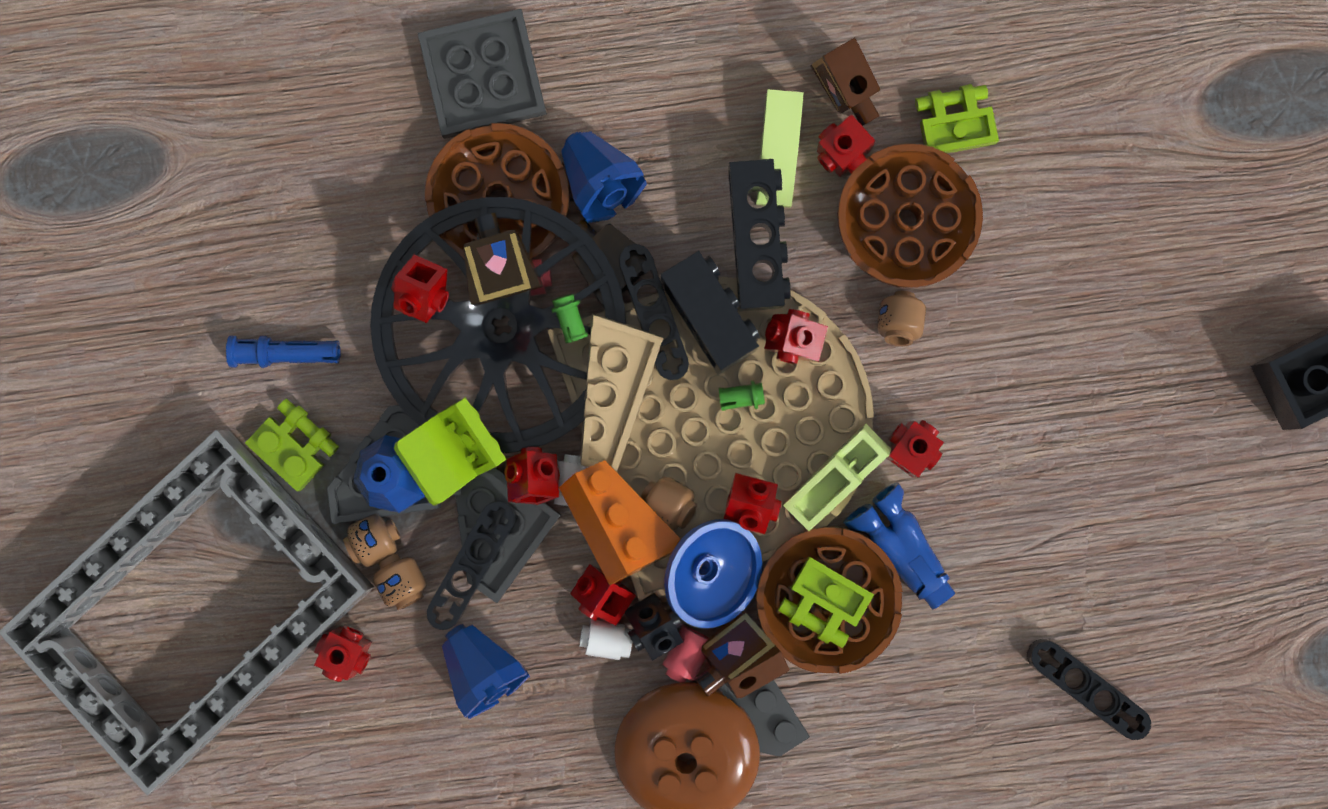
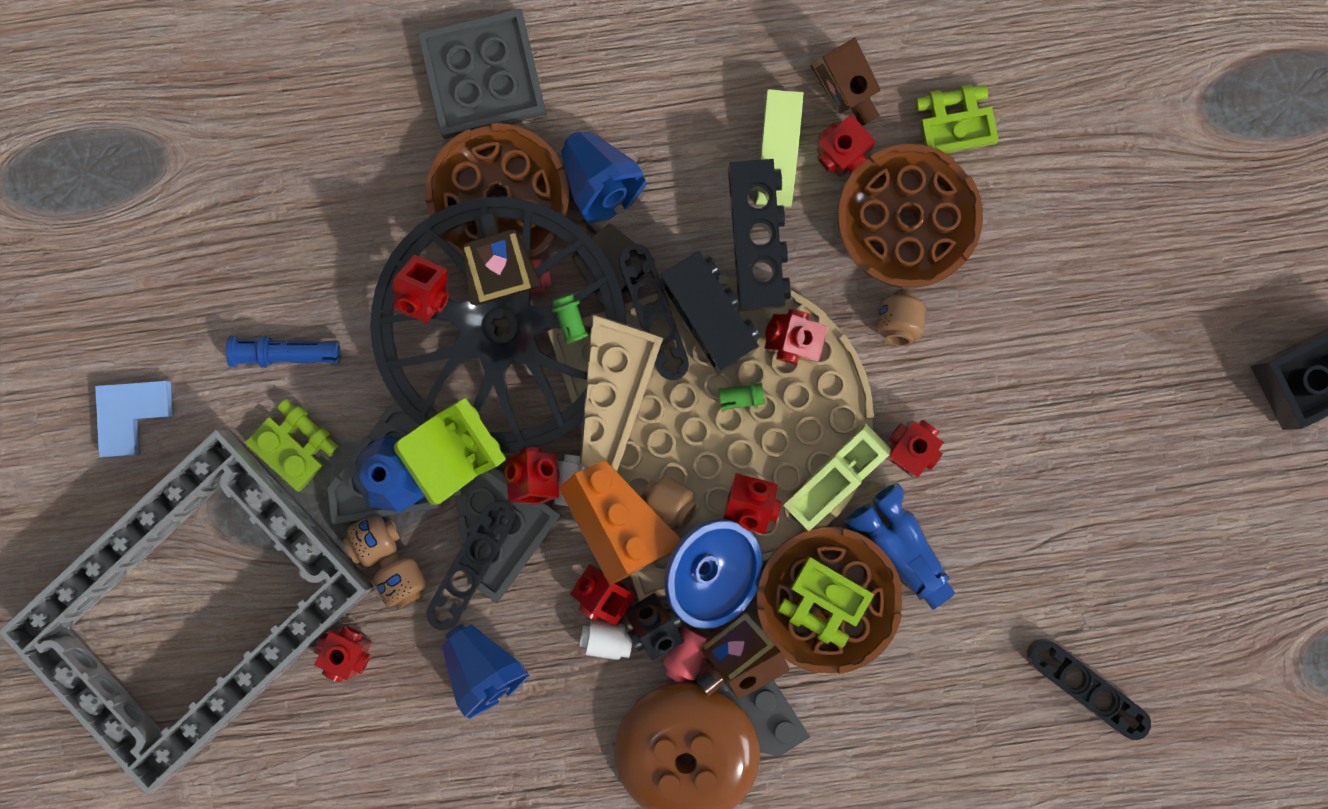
(119, 409): none -> light blue tile

